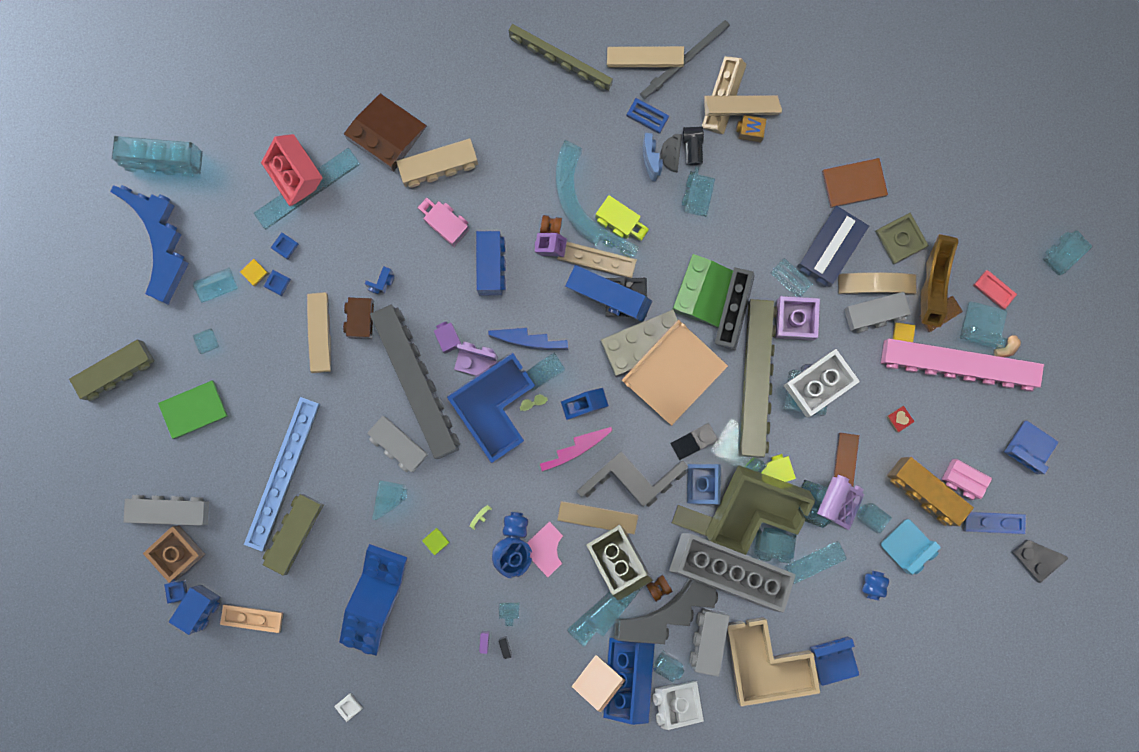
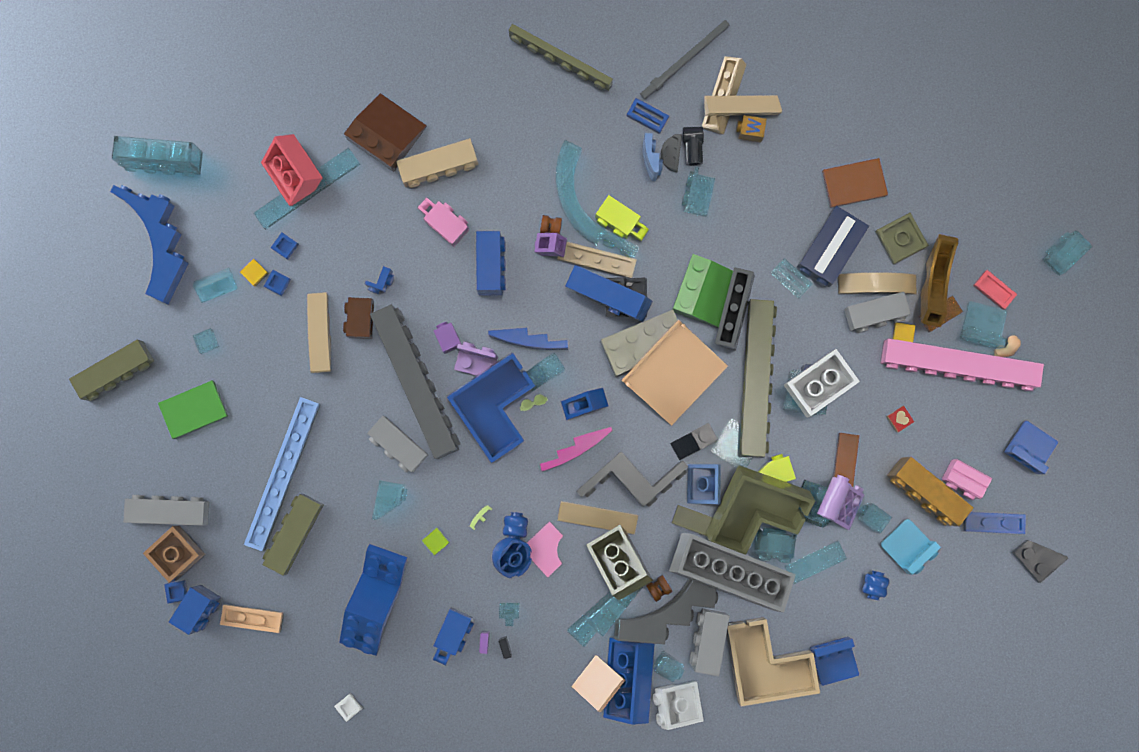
(452, 634): none -> blue brick
(645, 56): tan tile -> none
(756, 465): clear light blue tile -> none
(797, 318): lavender brick -> none

